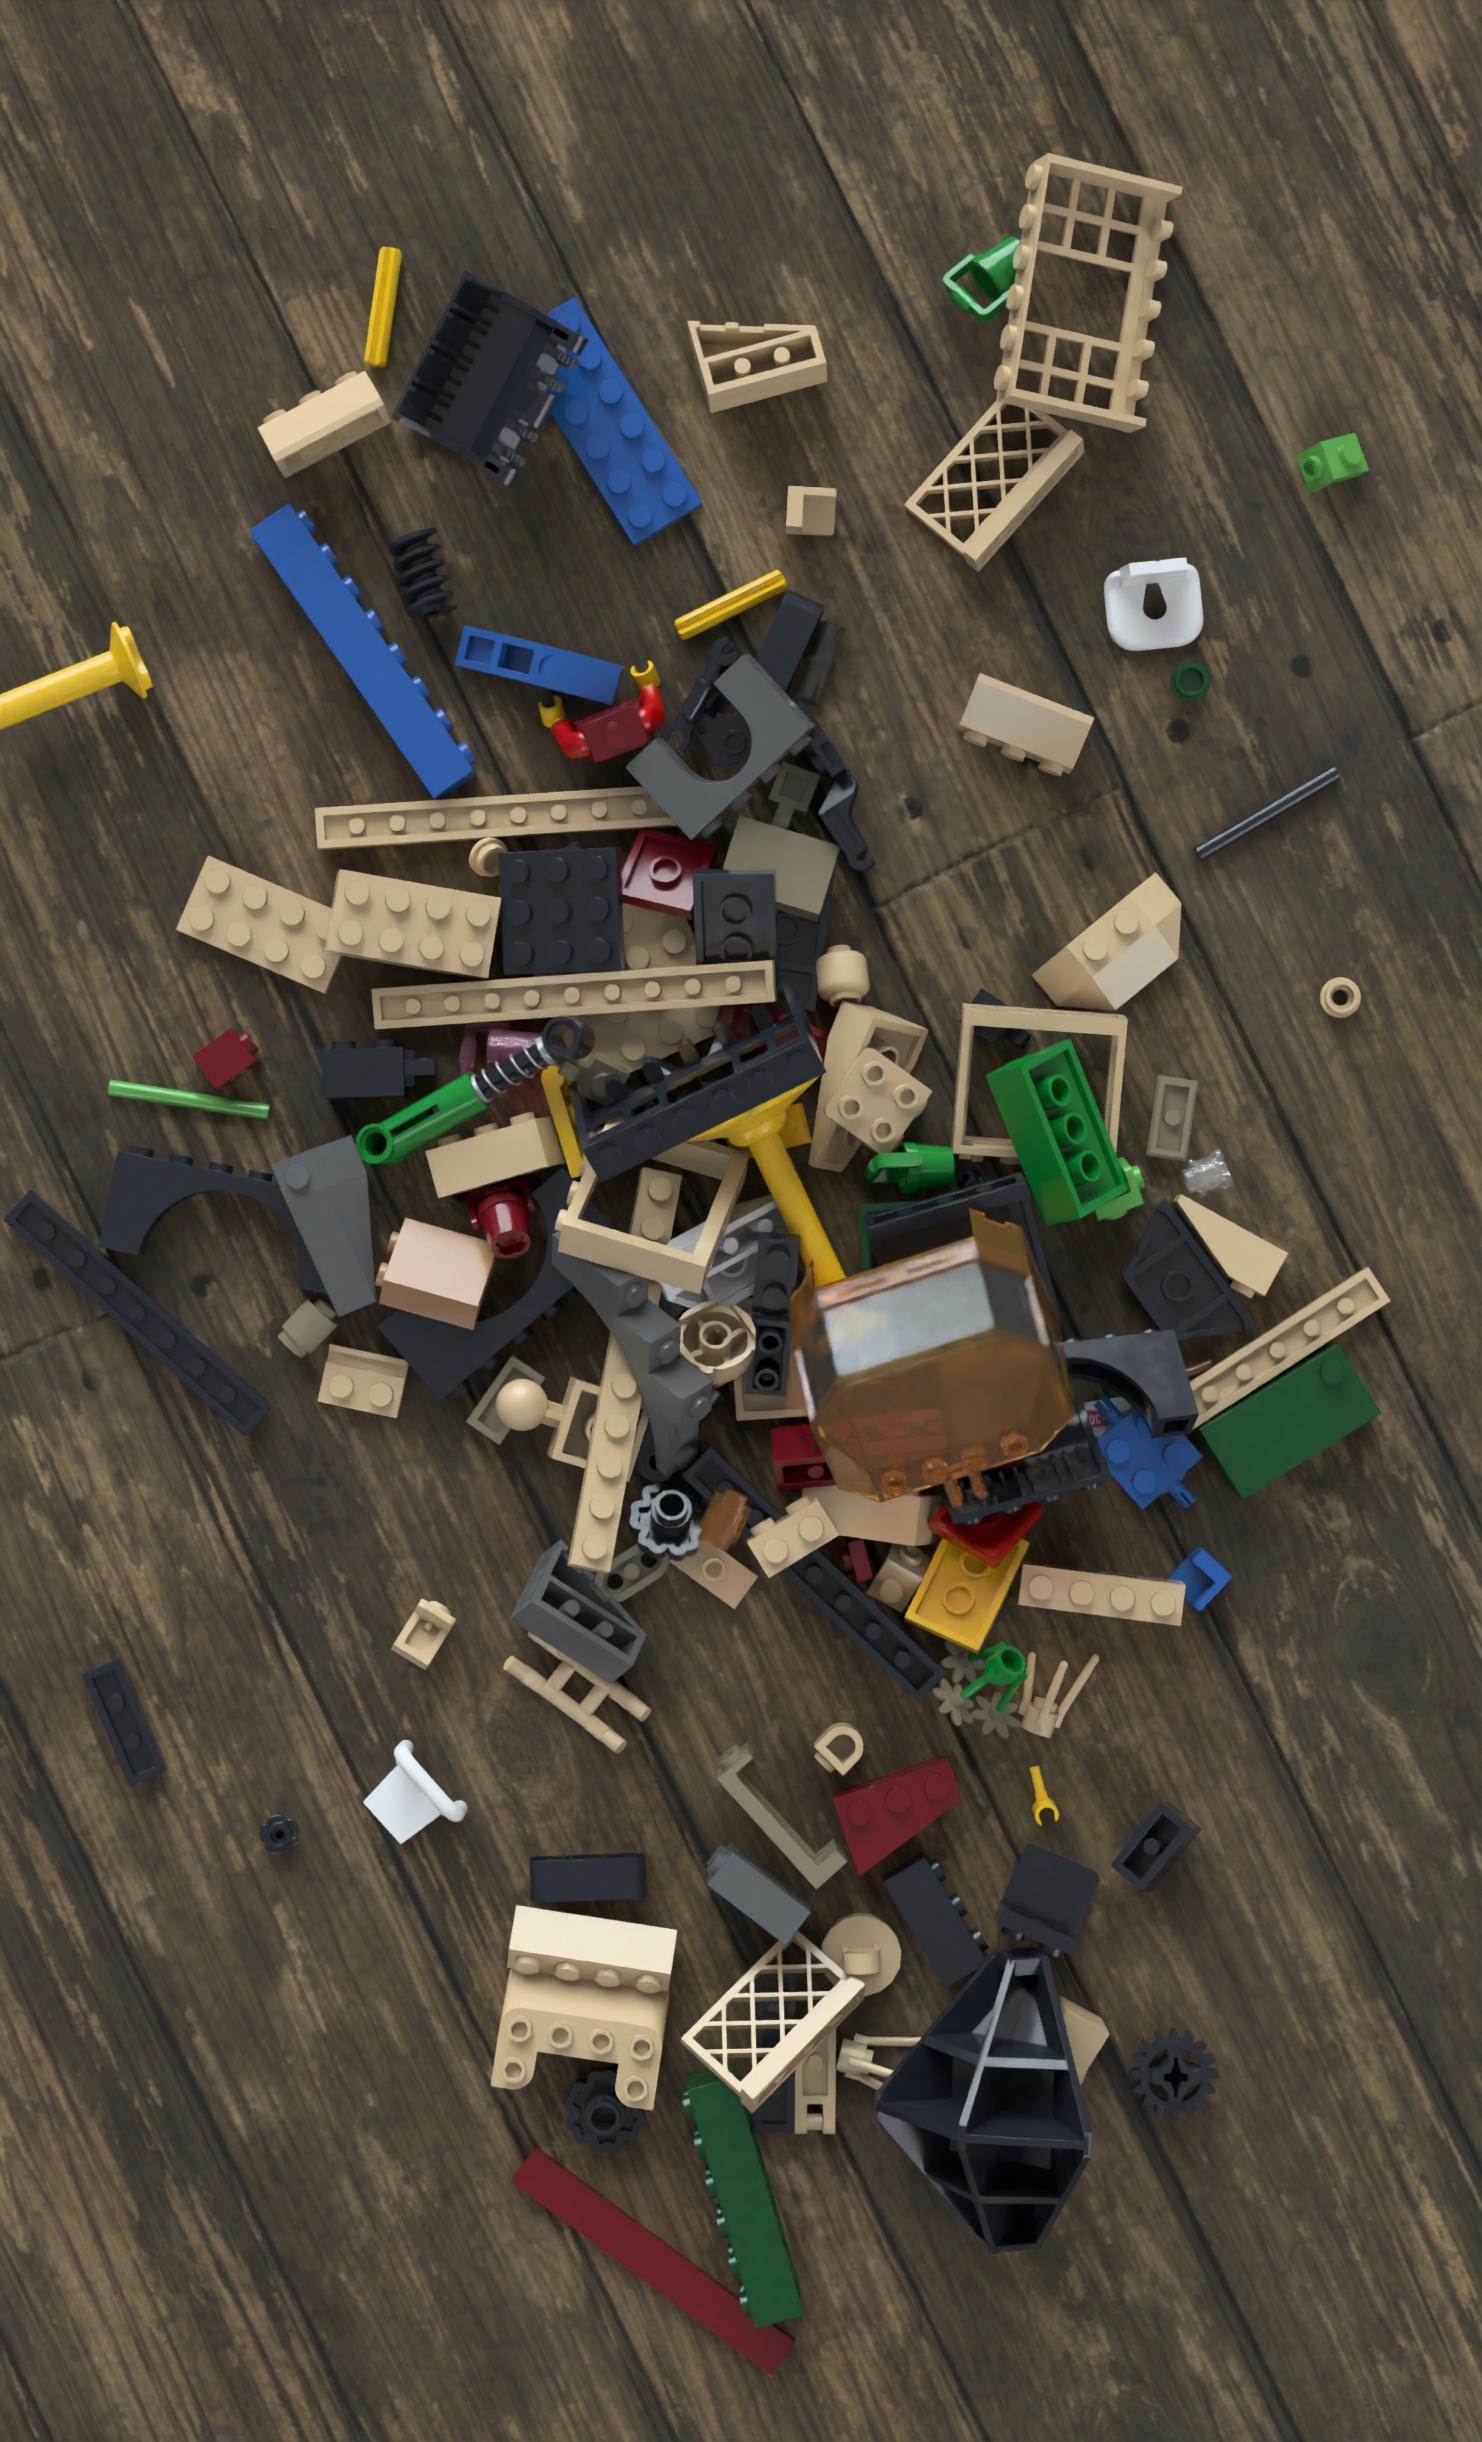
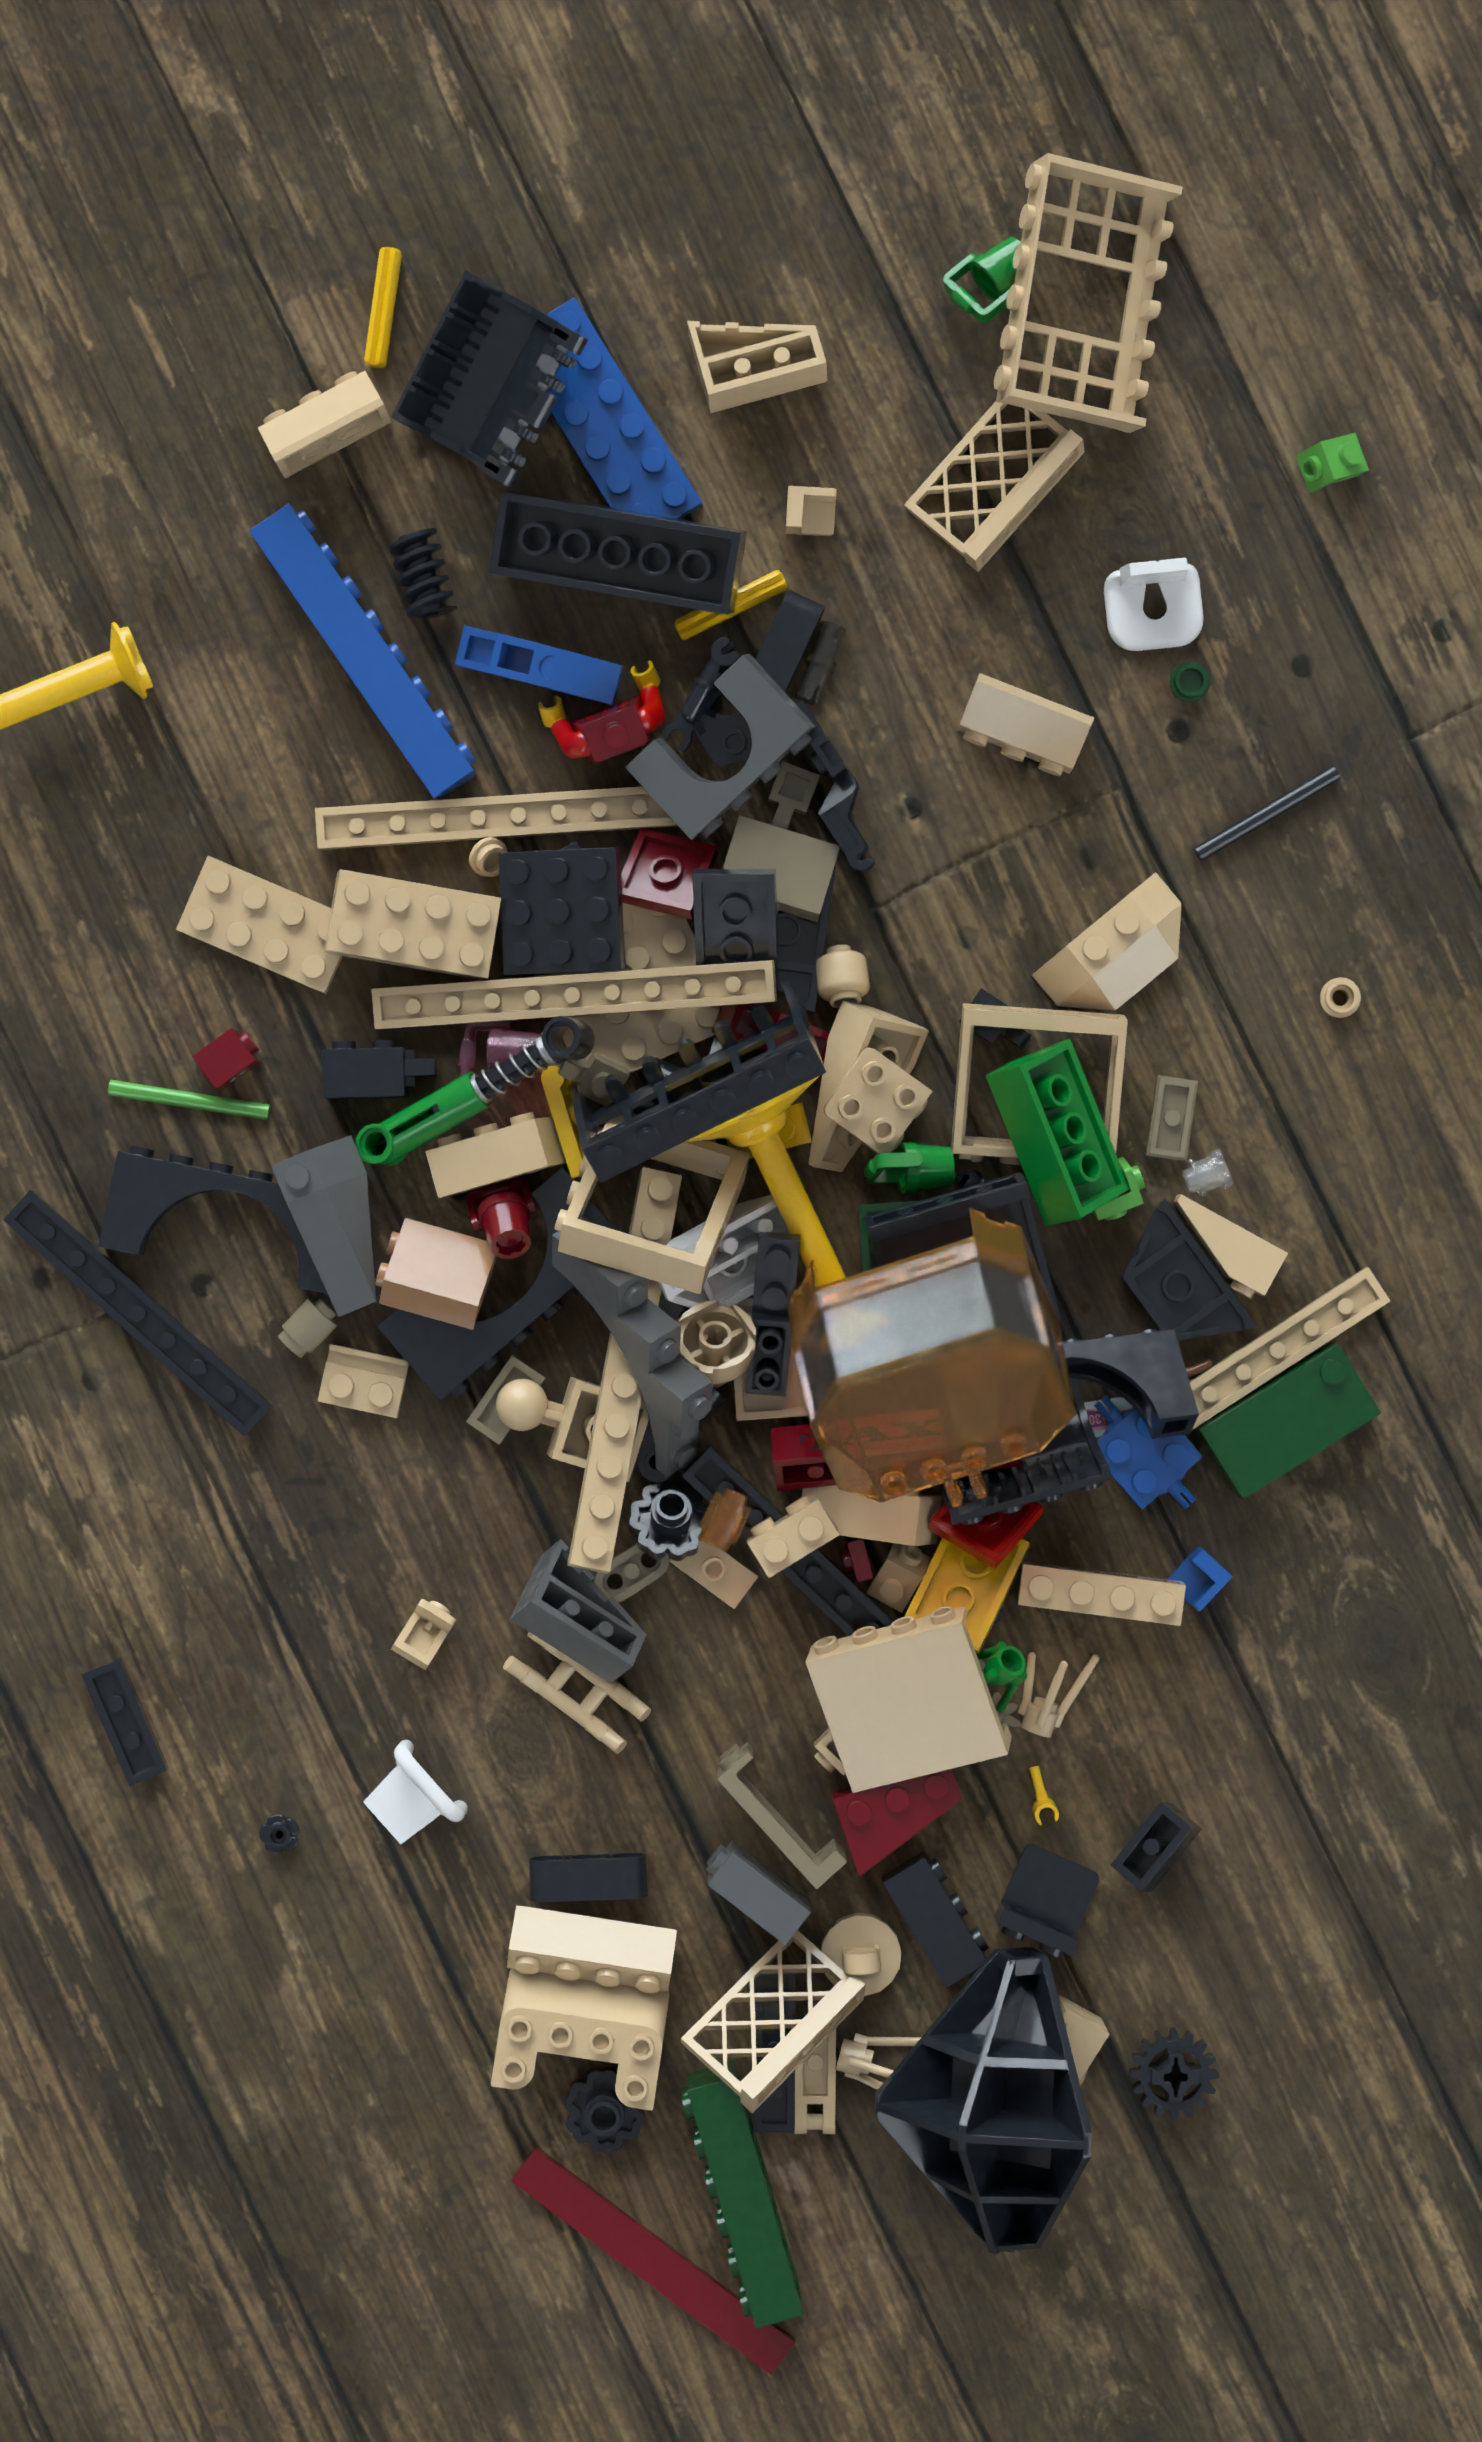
(617, 552): none -> black brick
(906, 1699): none -> tan panel

